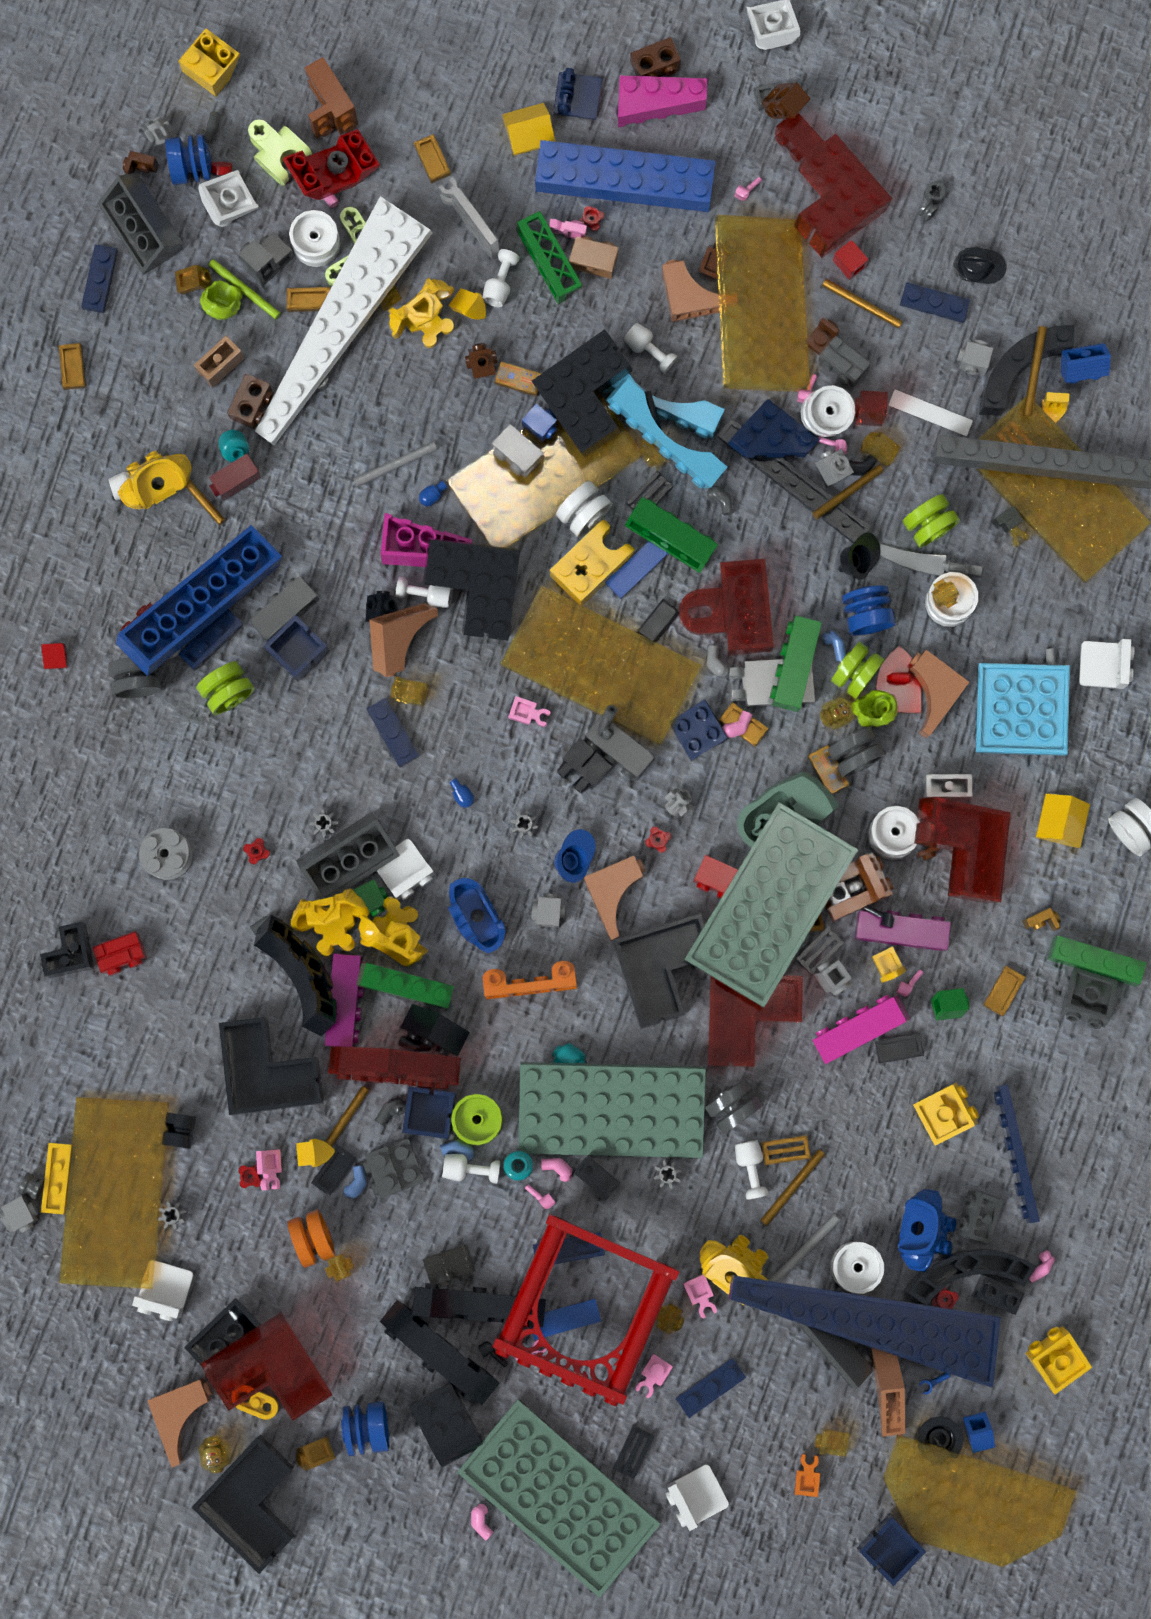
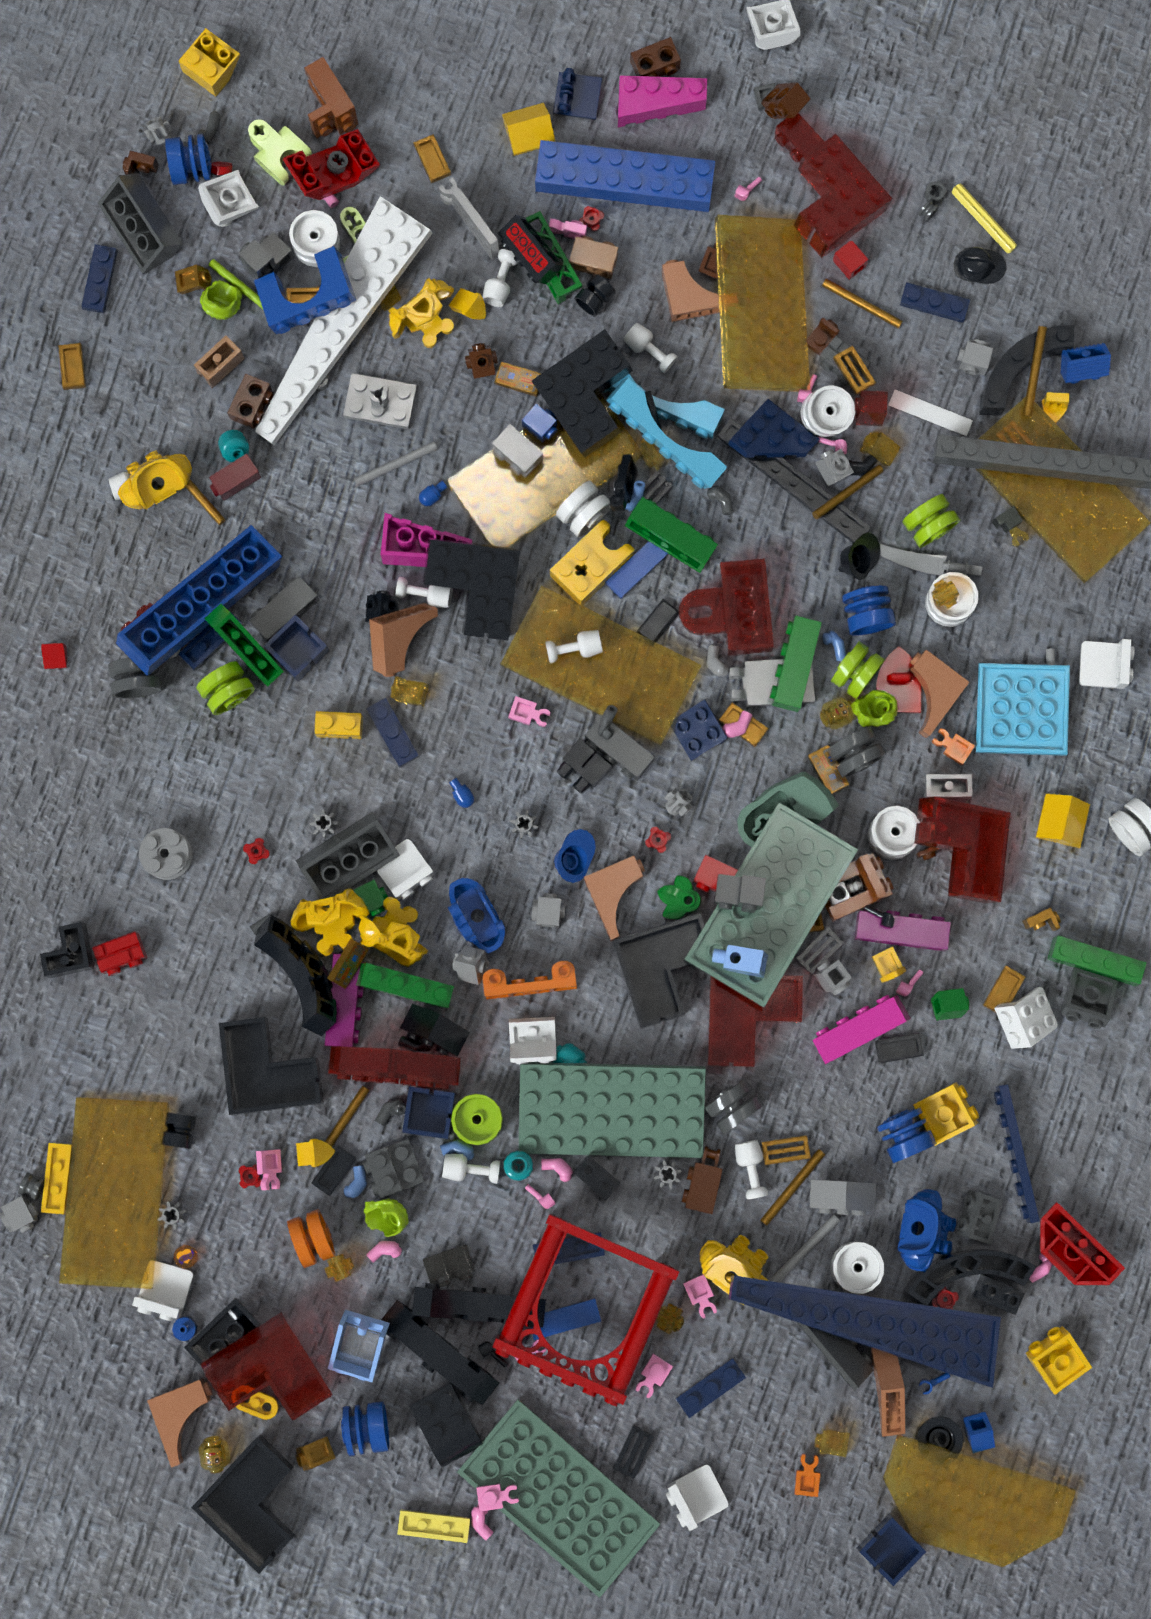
(185, 1256): none -> clear orange tile
(189, 1326): none -> blue tile
(244, 644): none -> green brick
(333, 294): none -> blue arch
(338, 725): none -> yellow brick
(348, 963): none -> pearl gold tile
(358, 1346): none -> window
(380, 401): none -> light grey plate
(384, 1248): none -> bright pink arm
(386, 1216): none -> lime hair
(433, 1526): none -> light yellow plate
(470, 964): none -> light grey brick
(492, 1497): none -> bright pink plate
(530, 250): none -> black brick
(532, 1040): none -> white bracket
(587, 643): none -> white piece
(596, 293): none -> black wheel
(624, 485): none -> black hinge
(637, 494): none -> medium blue arm
(676, 896): none -> green plate
(703, 1183): none -> reddish brown brick
(740, 892): none -> dark grey brick
(752, 961): none -> light blue torso
(843, 1197): none -> light grey brick
(863, 386): none -> pearl gold tile
(906, 1135): none -> blue wheel
(956, 747): none -> orange plate
(984, 218): none -> light yellow axle
(1027, 1019): none -> white bracket
(1075, 1250): none -> red wedge

